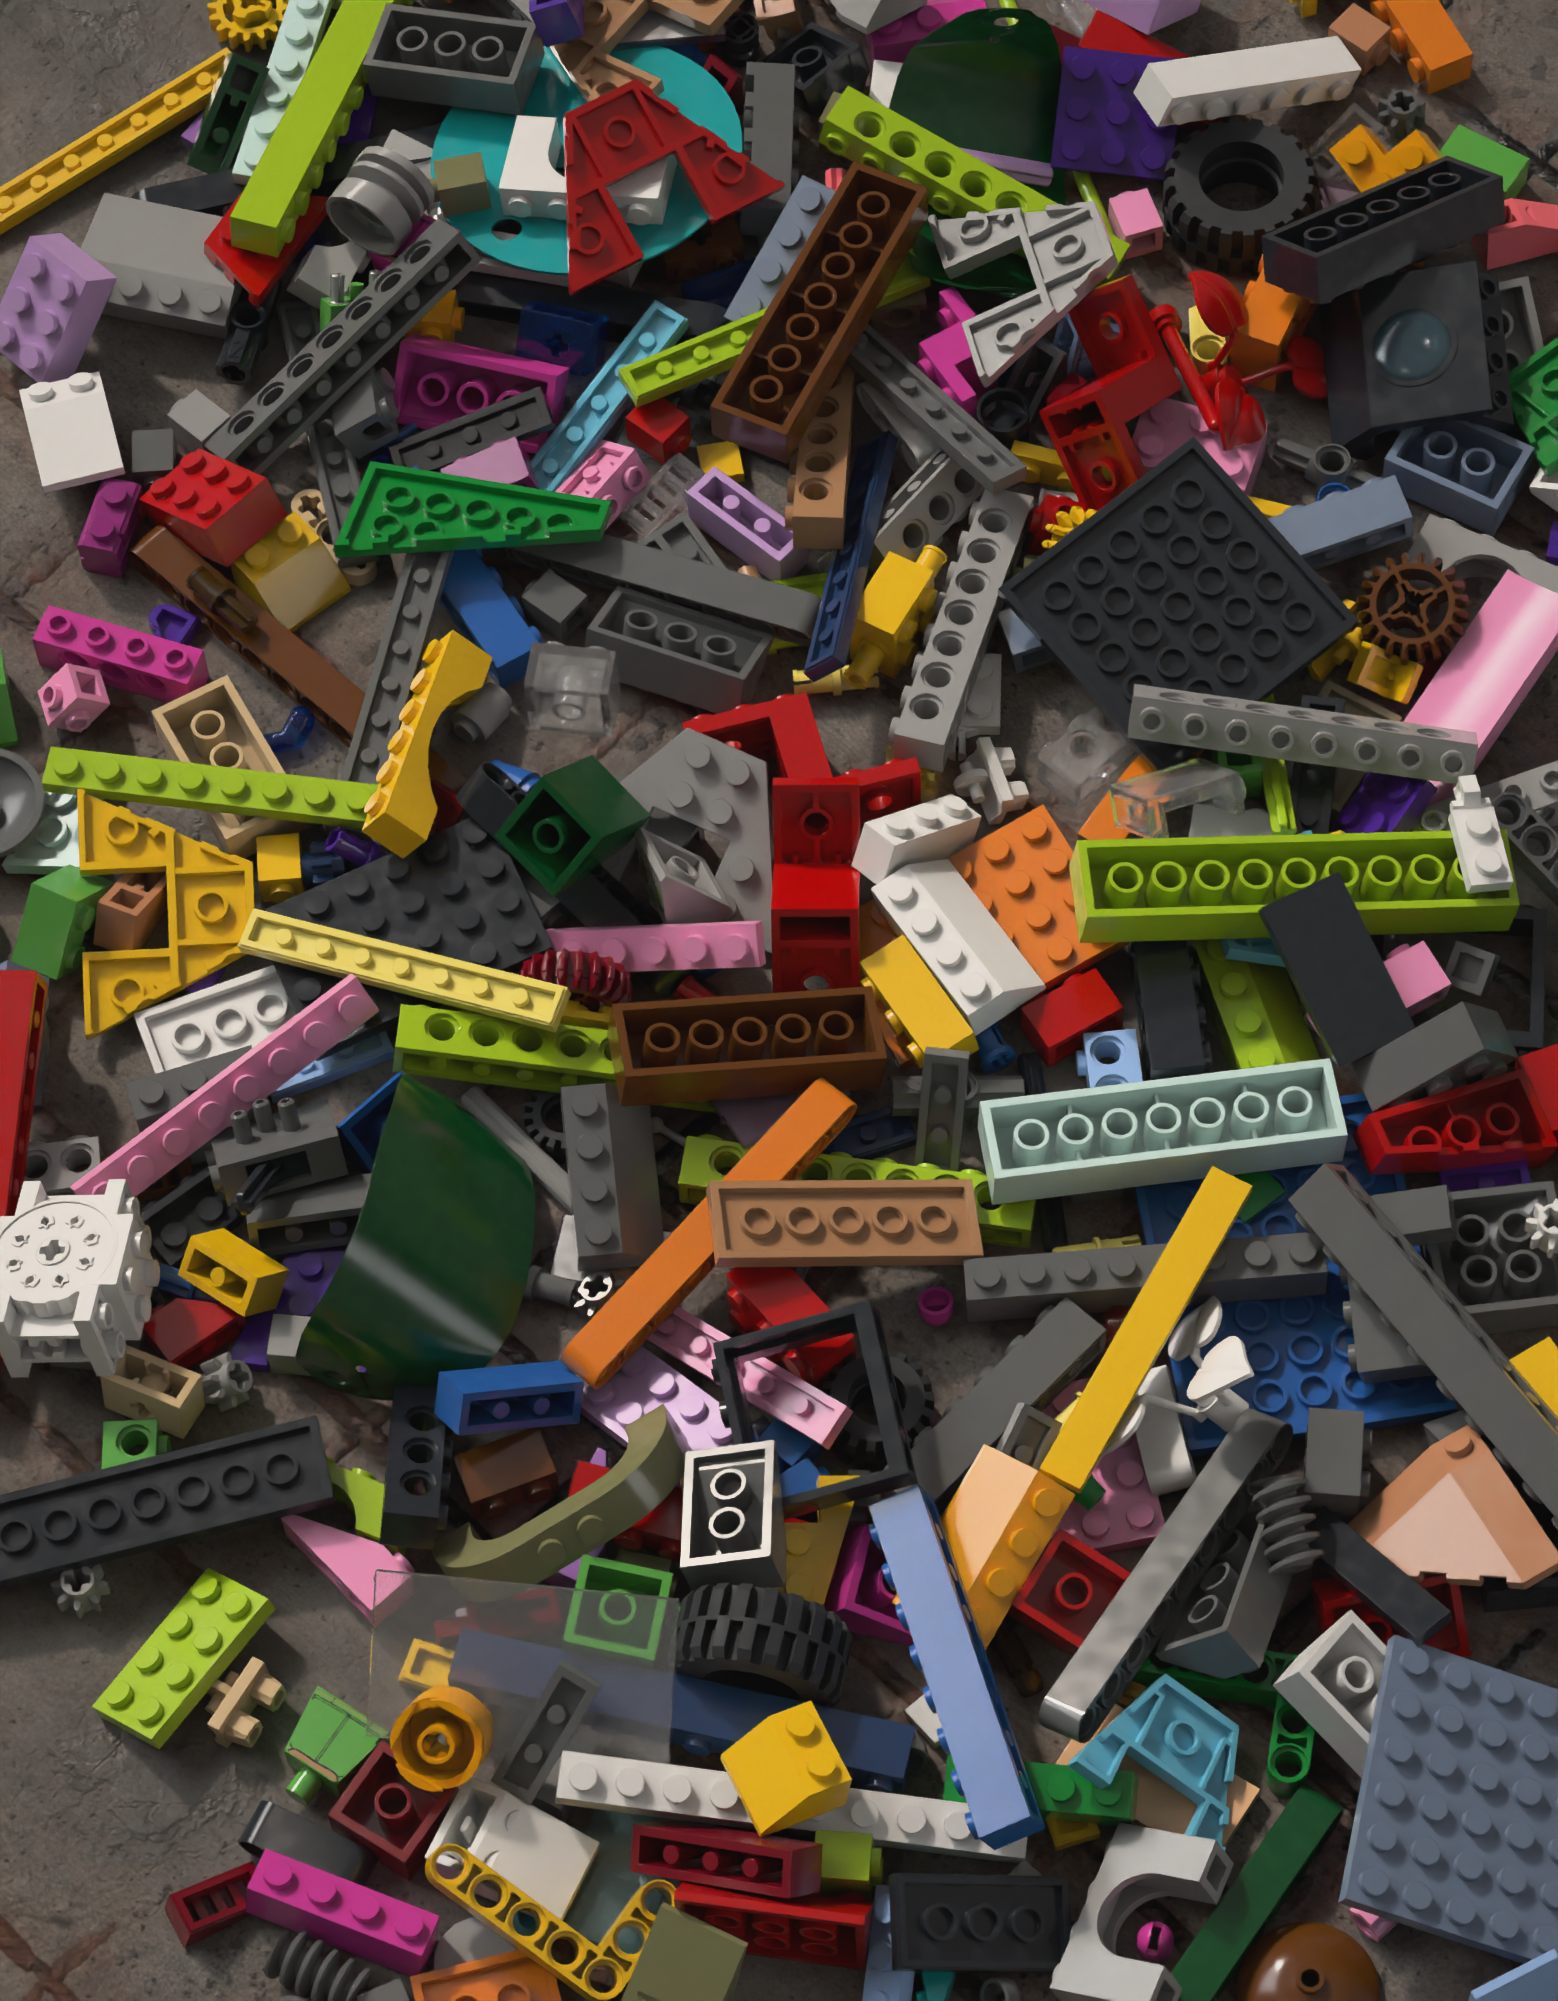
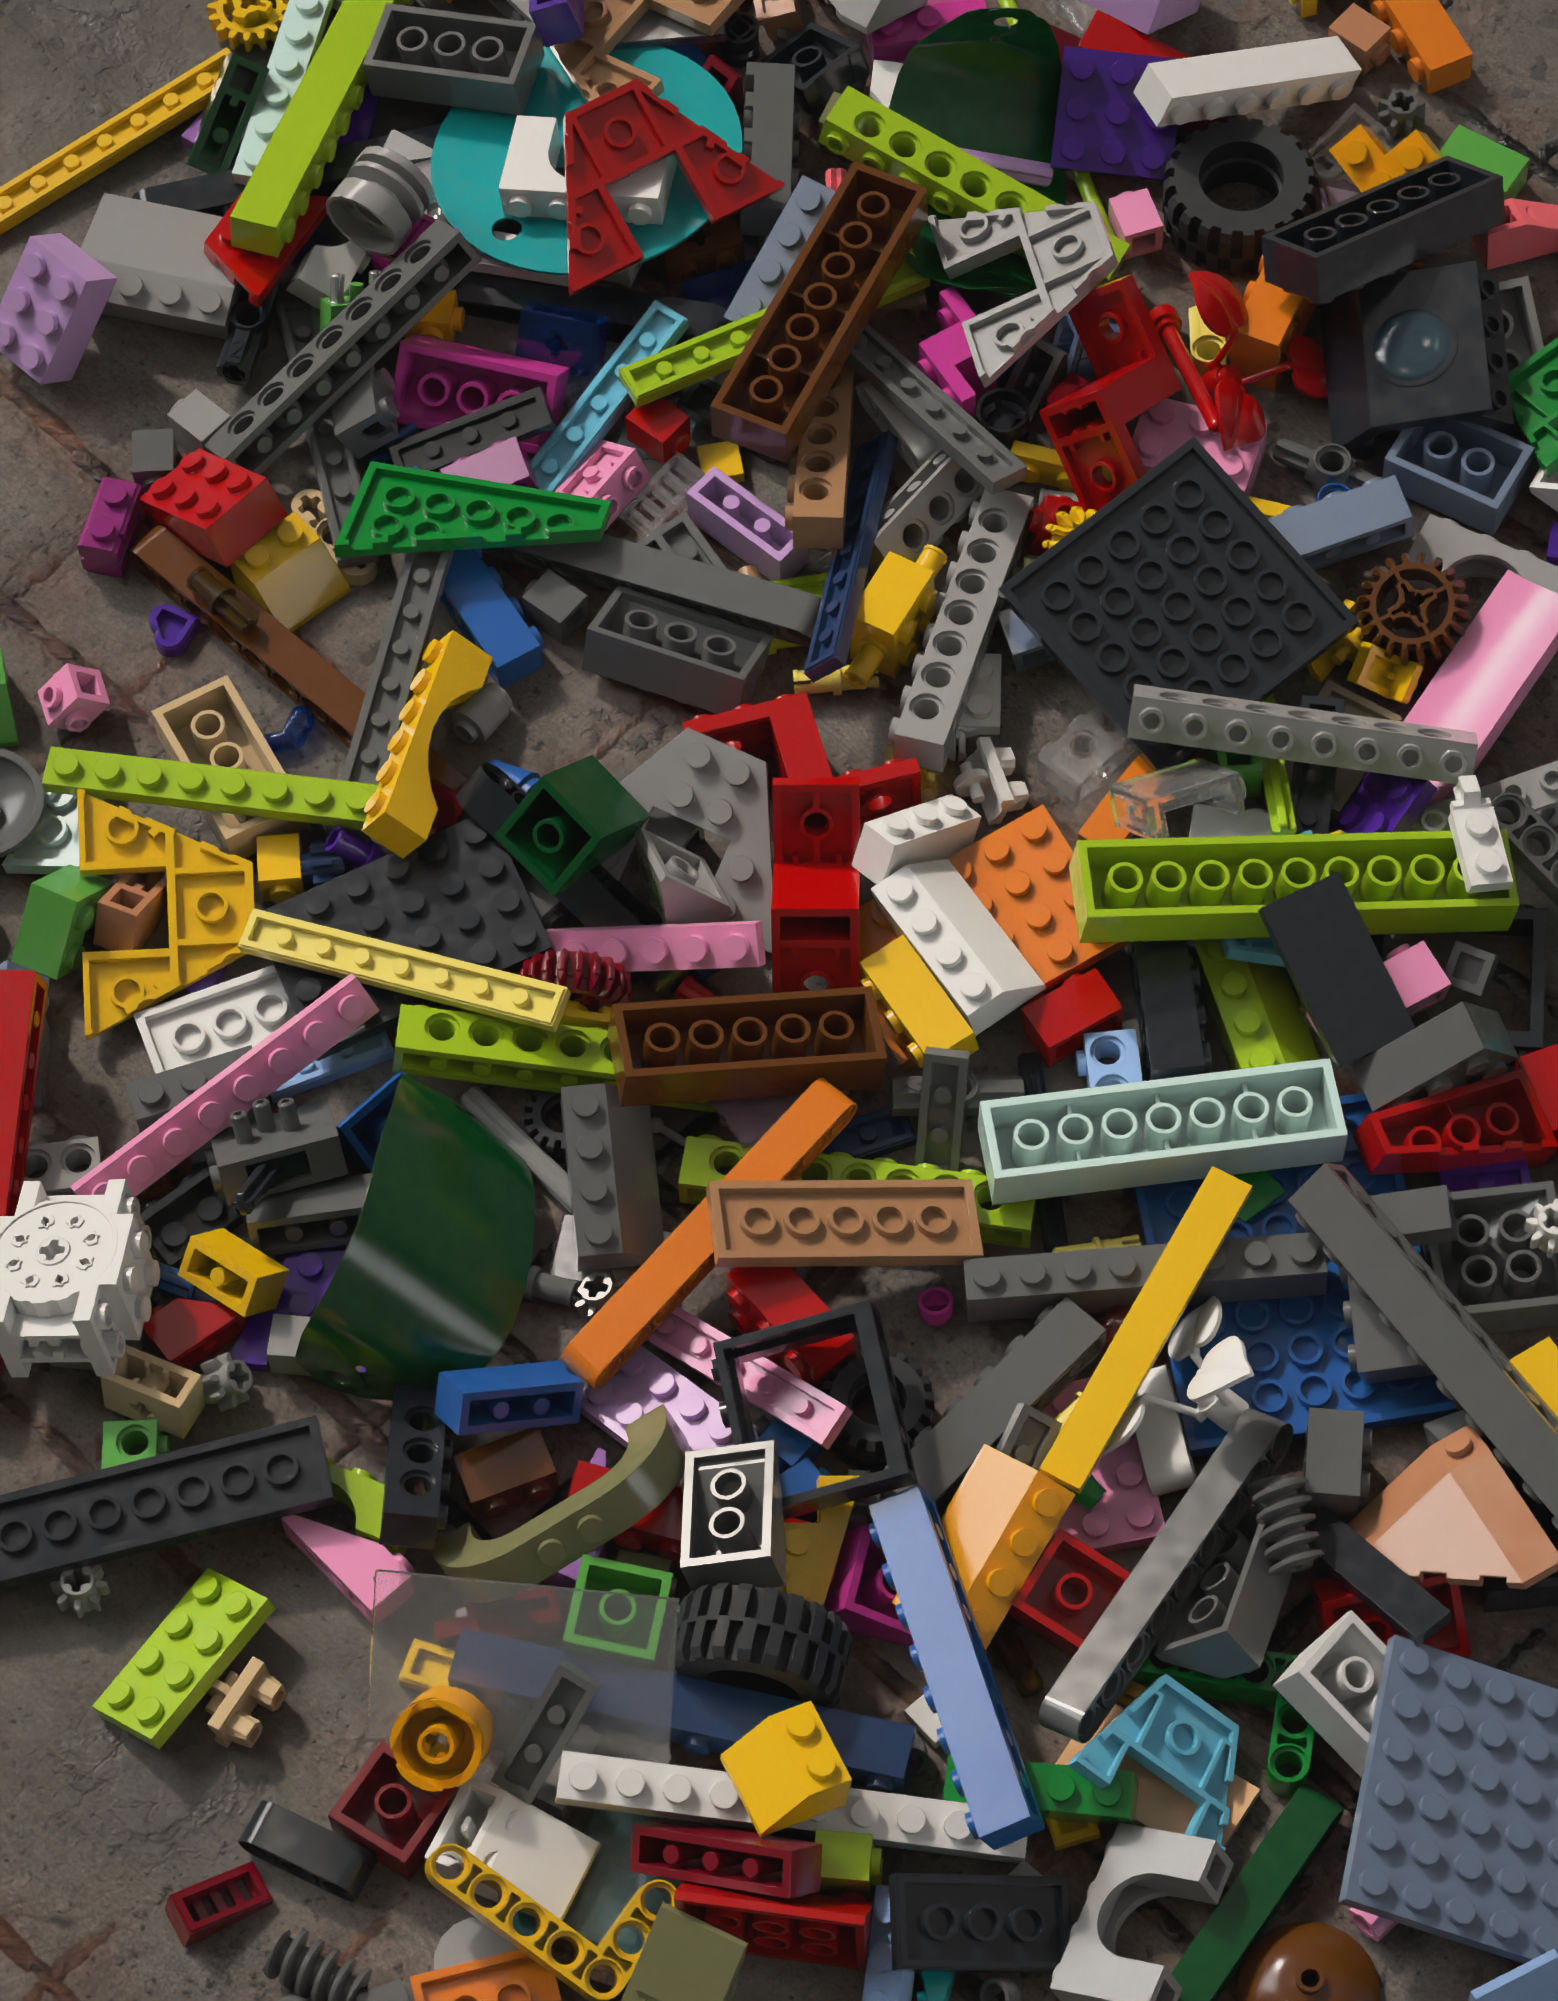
(71, 431): white slope -> none
(123, 655): dark pink brick -> none
(327, 1747): bright green torso -> none
(342, 1913): dark pink brick -> none
(461, 184): olive brick -> none
(572, 689): clear brick -> none
(993, 1050): blue bush -> none
(1165, 1942): dark pink hinge -> none

